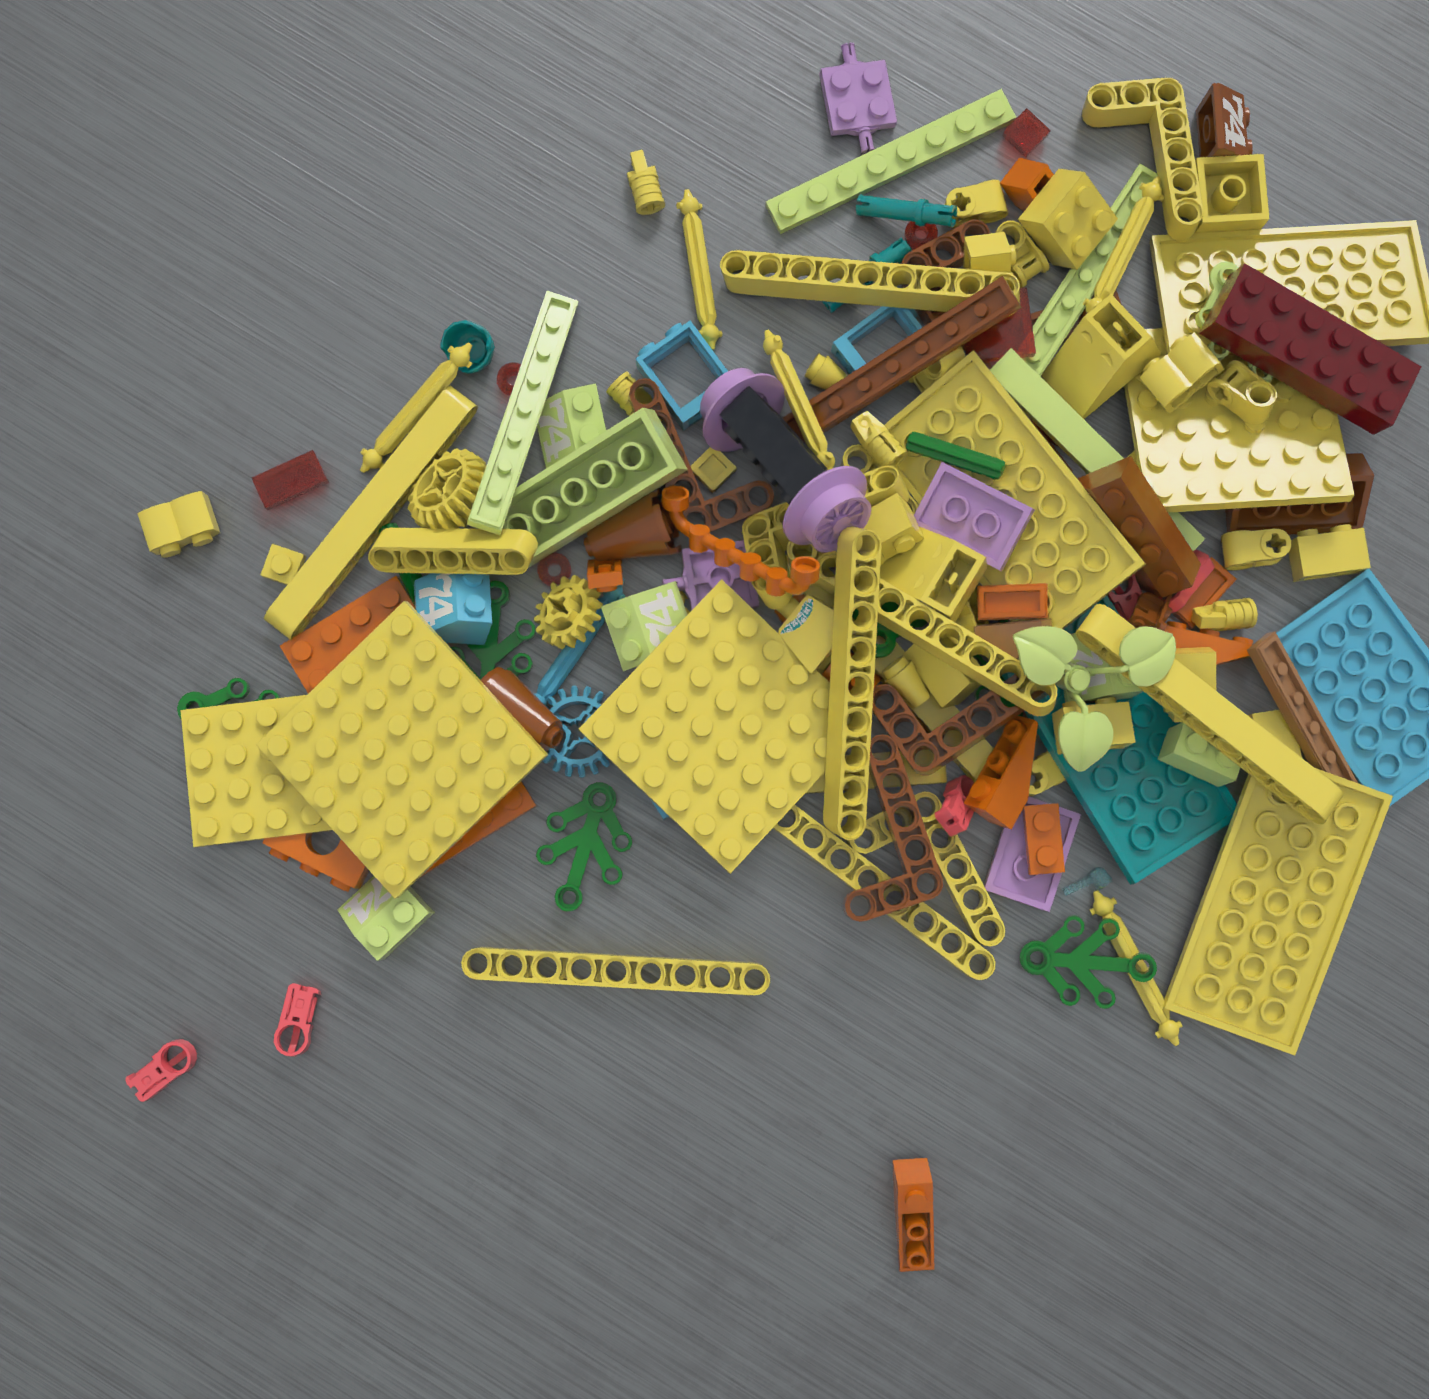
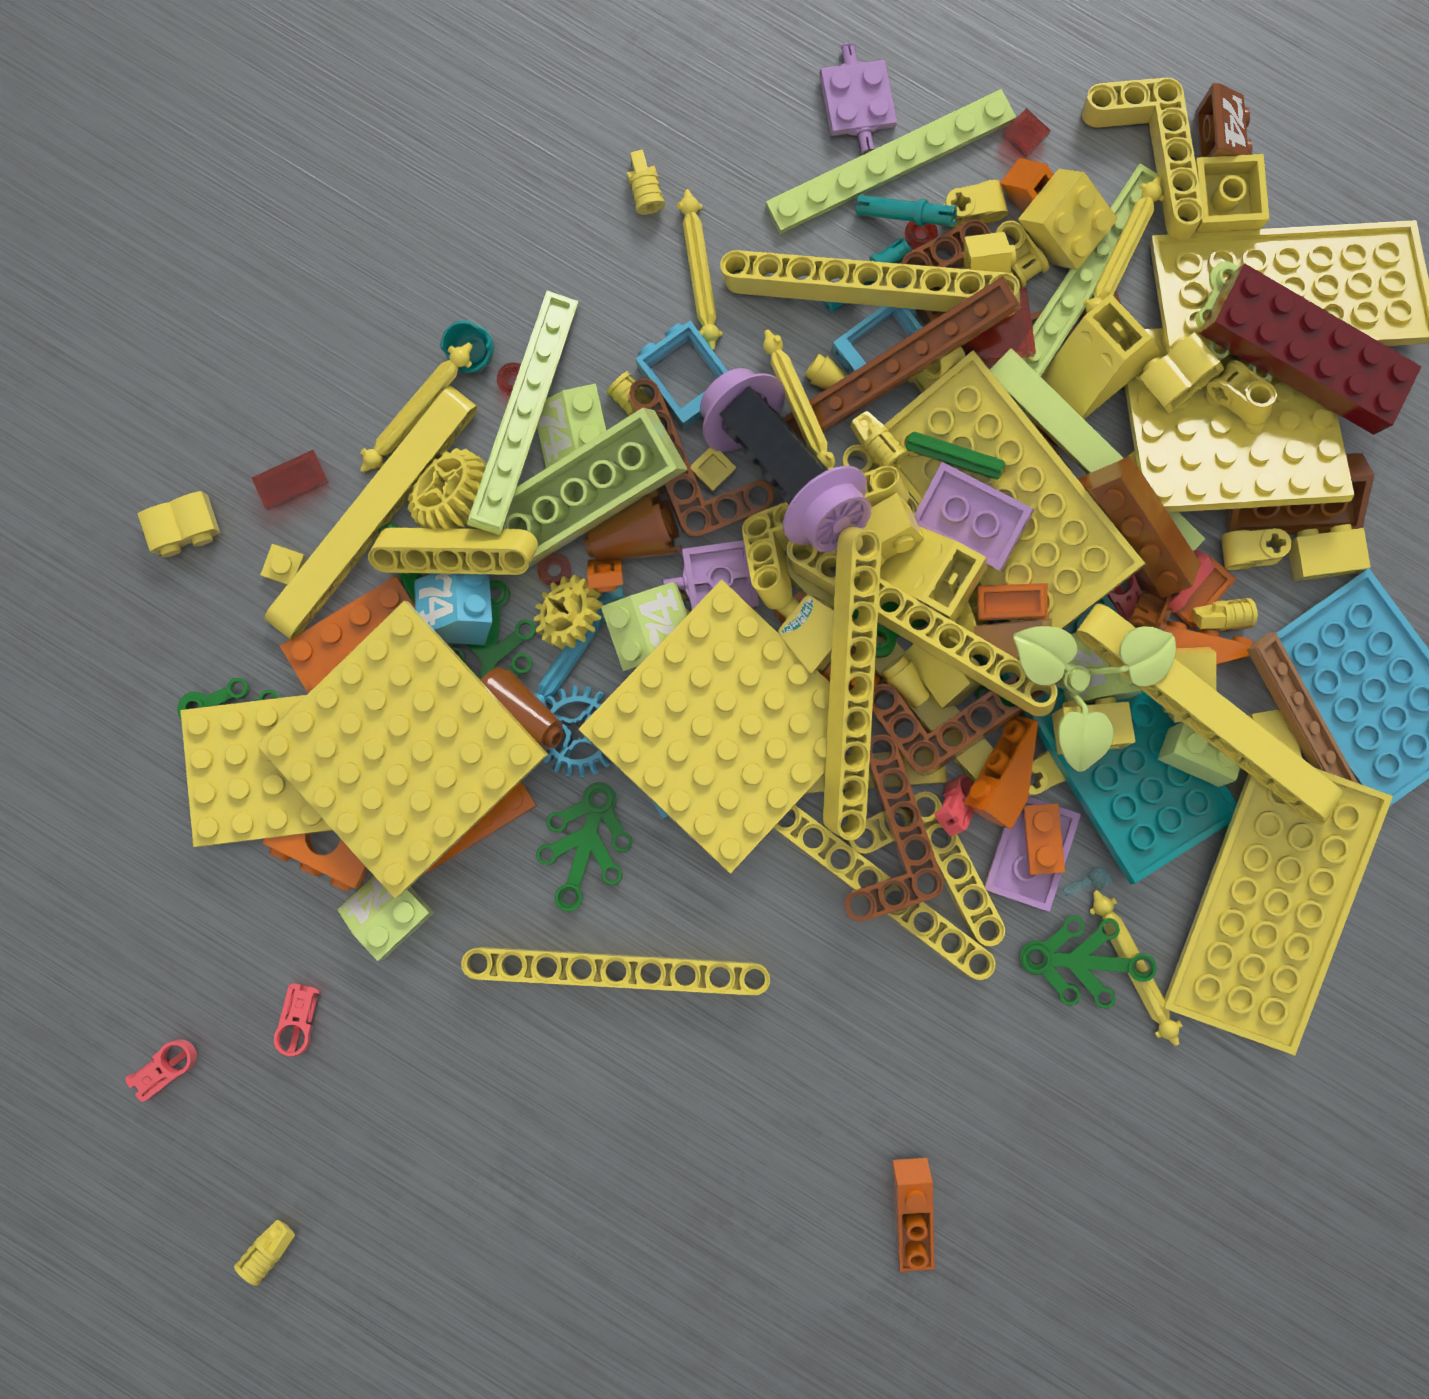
(264, 1253): none -> light yellow hinge
(804, 569): orange bar -> none

